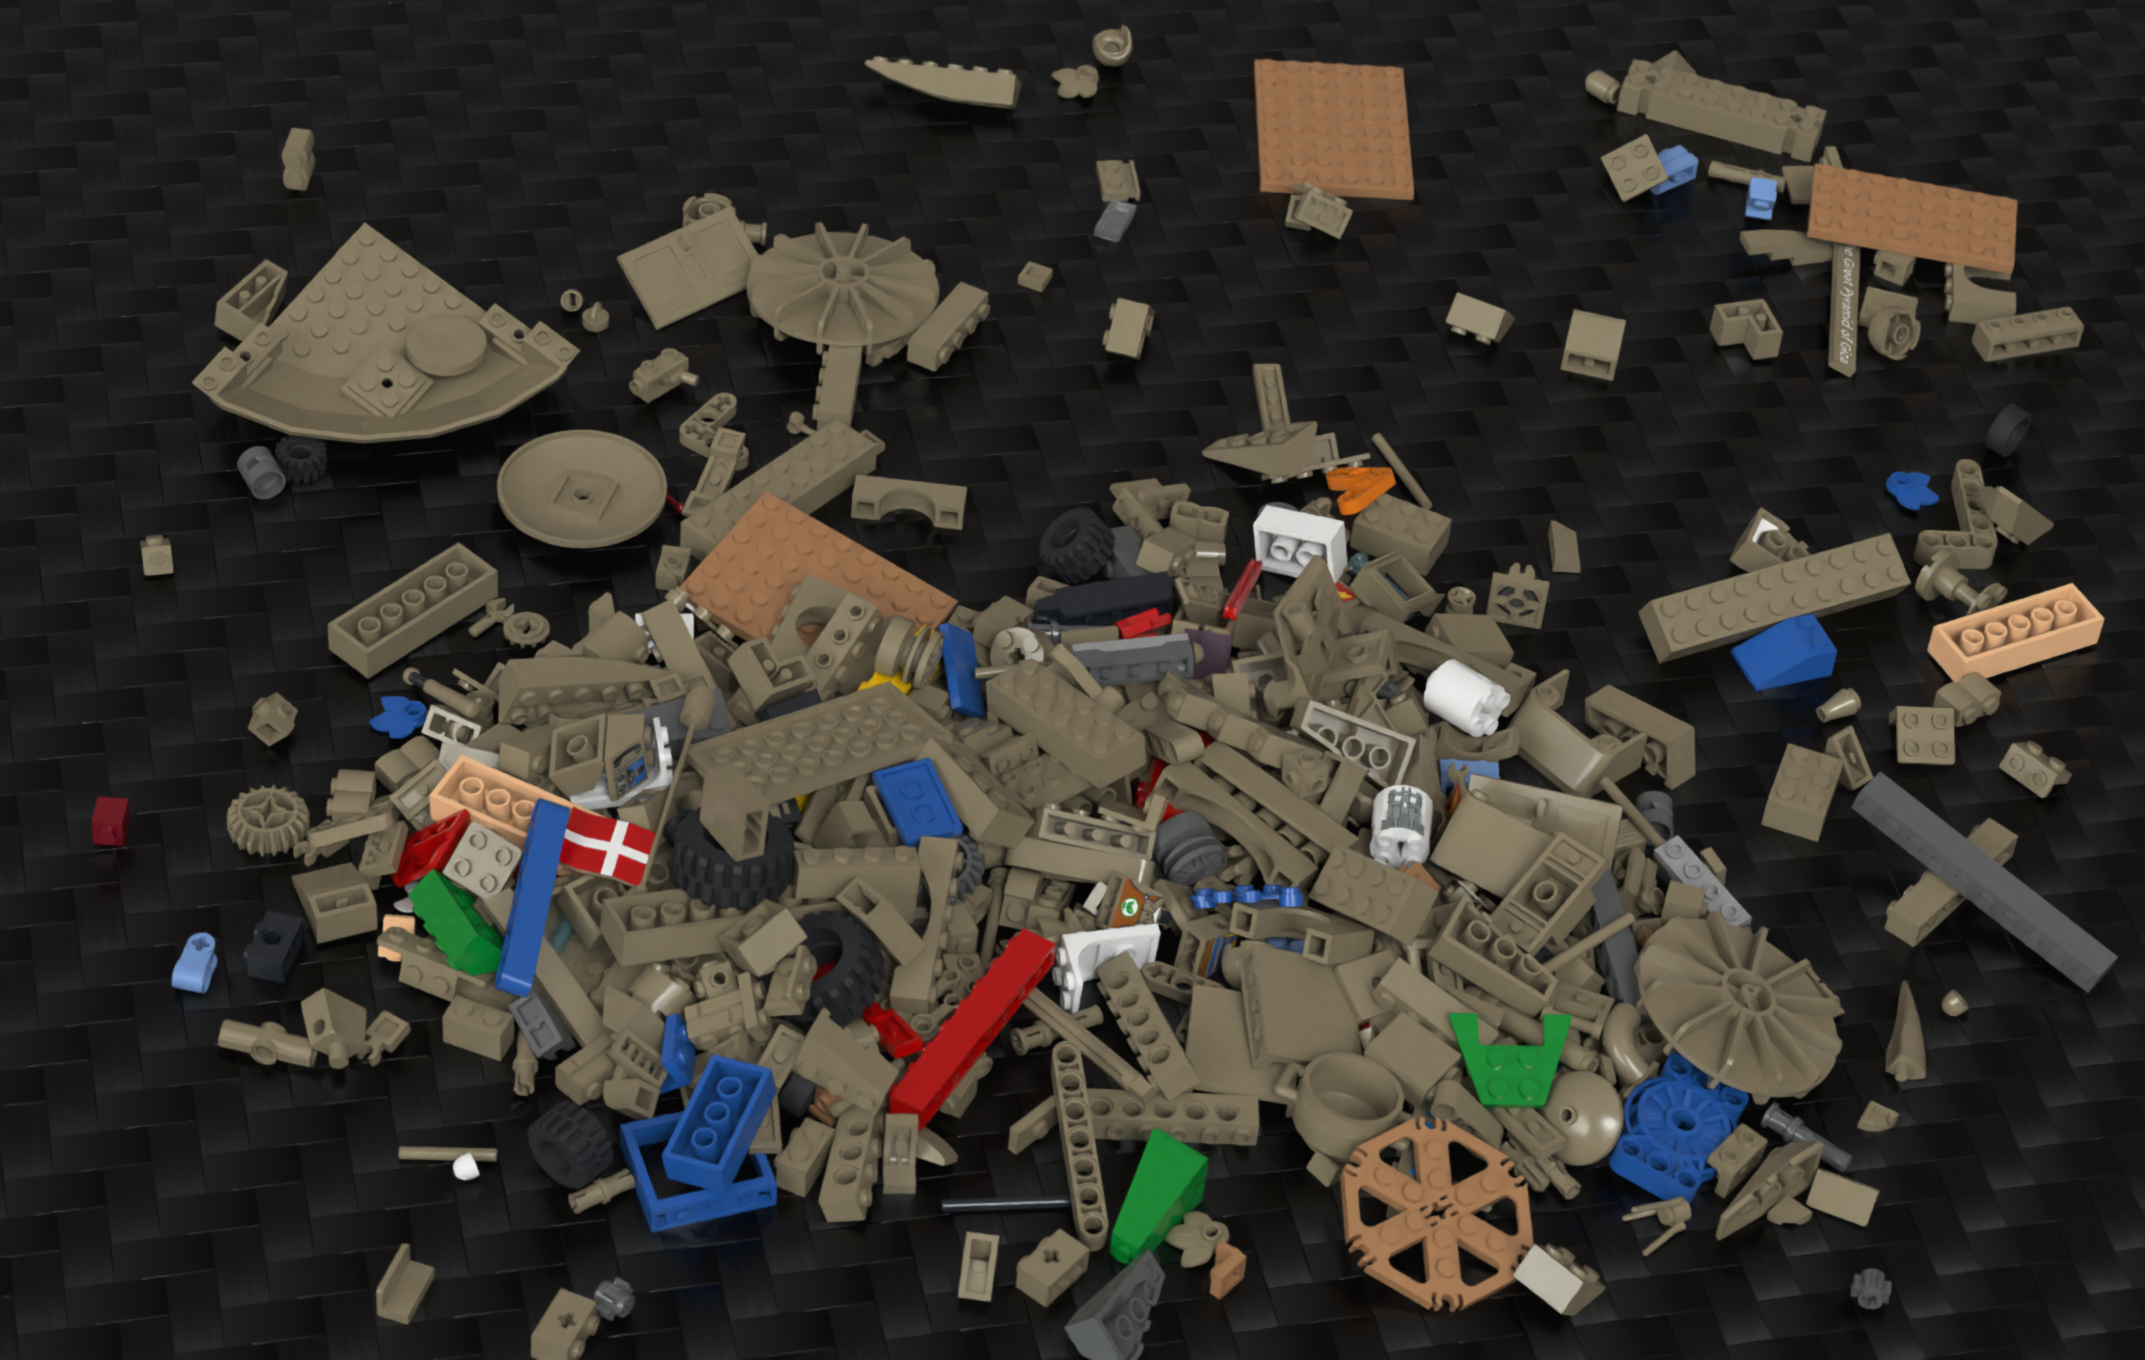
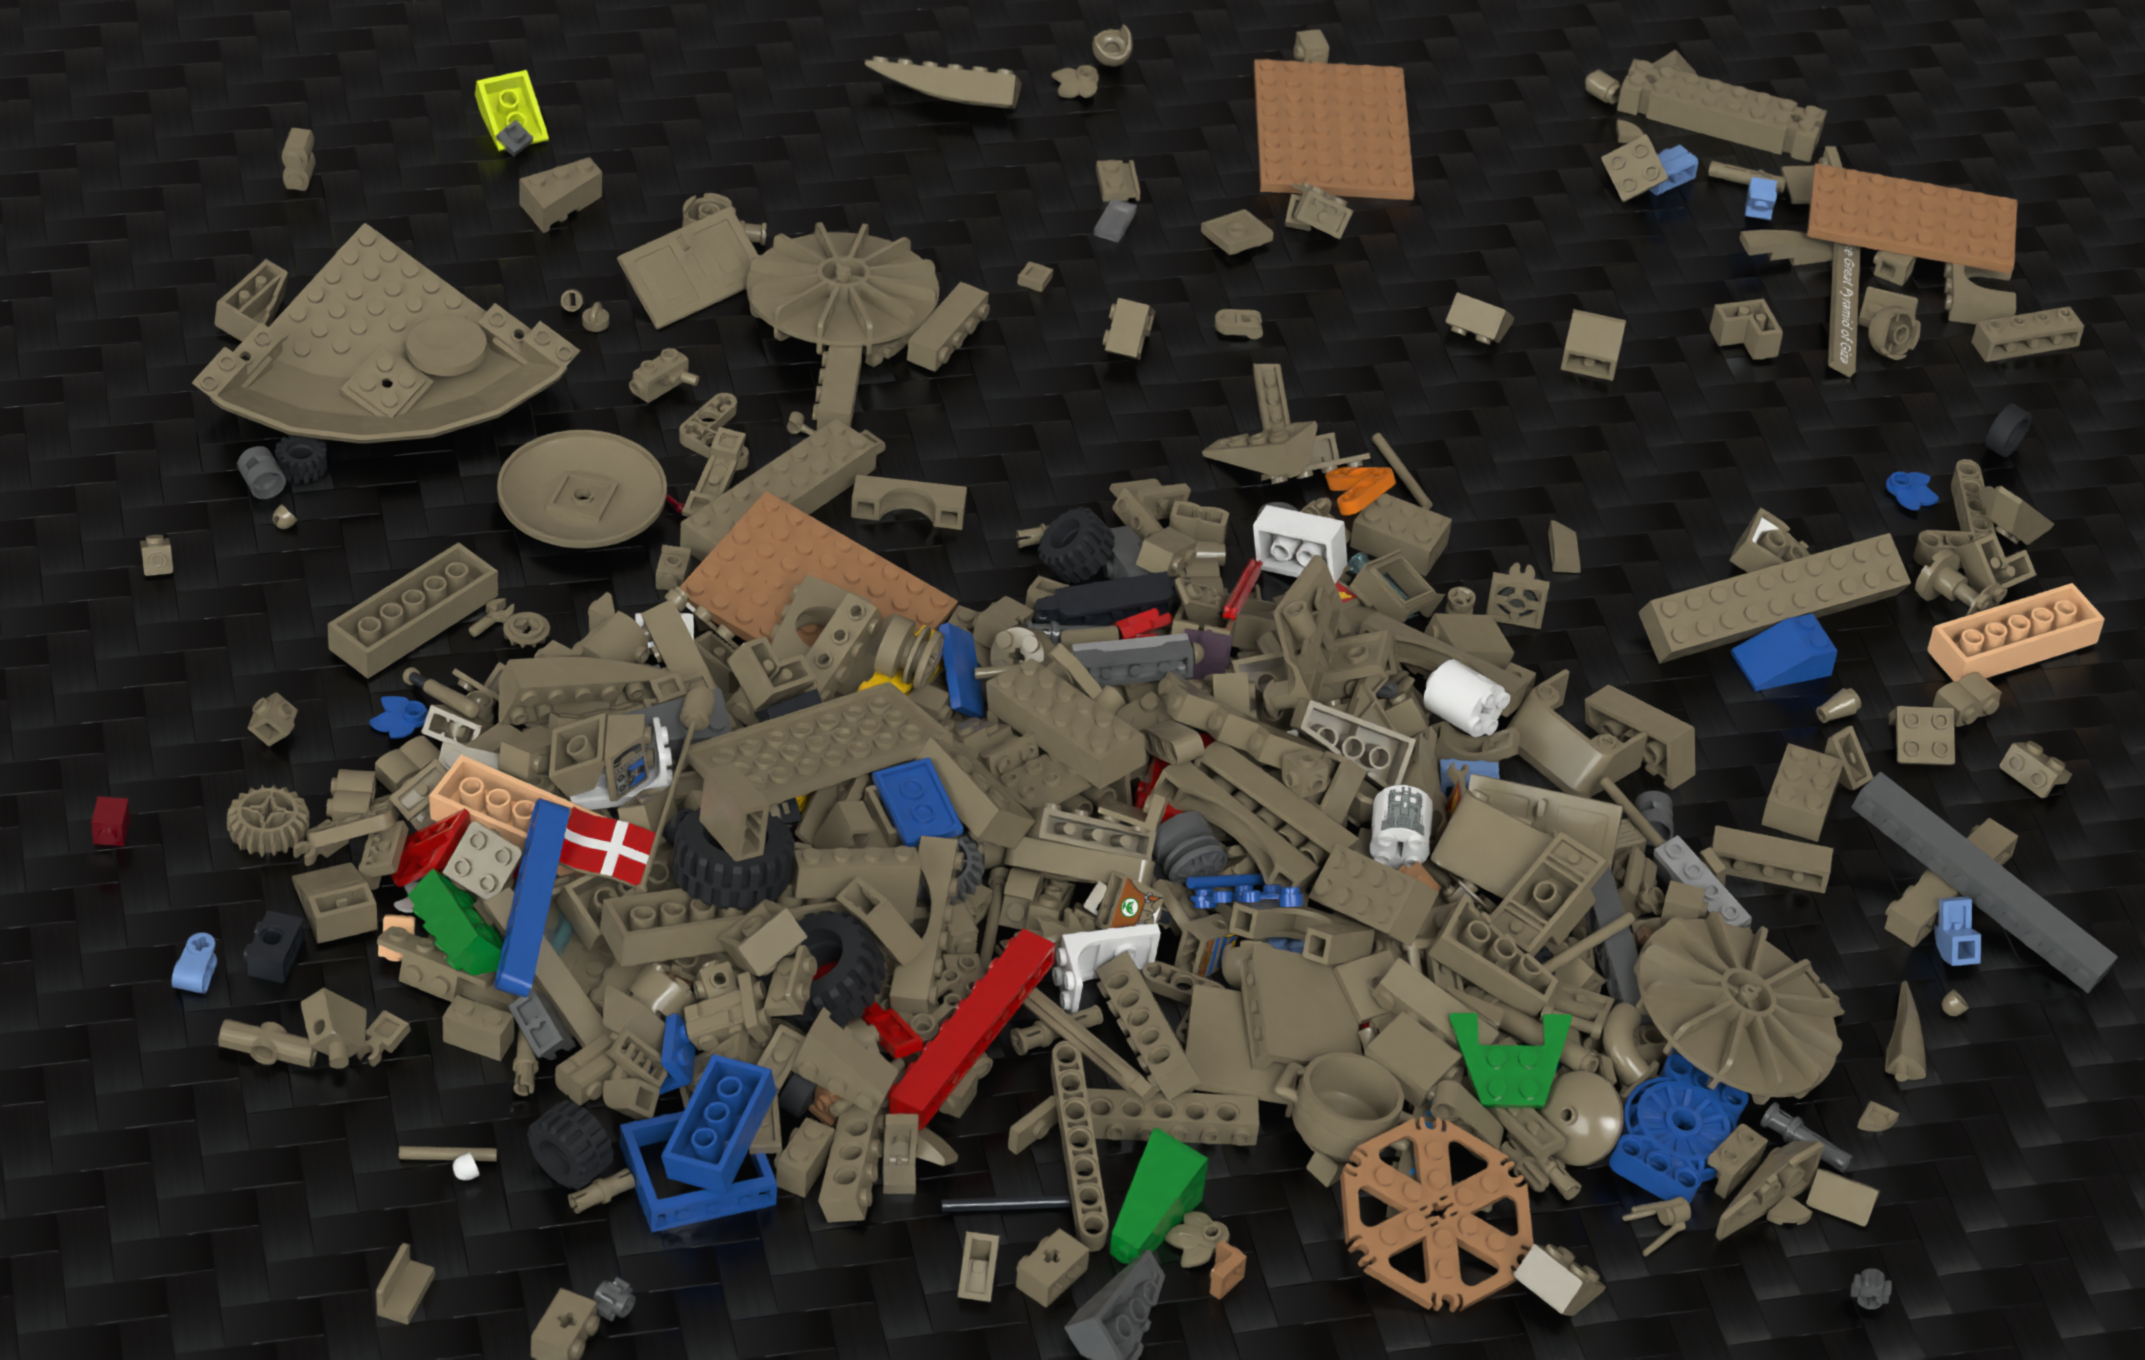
(283, 518): none -> dark tan hinge
(510, 99): none -> neon yellow slope
(514, 138): none -> dark grey tile
(559, 191): none -> dark tan wedge
(1033, 534): none -> dark tan pin
(1224, 881): none -> blue bar
(1237, 231): none -> dark tan plate
(1239, 322): none -> dark tan plate
(1311, 47): none -> dark tan brick
(1627, 132): none -> dark tan tile
(1773, 859): none -> dark tan brick
(1954, 933): none -> medium blue brick
(1986, 563): none -> dark tan brick

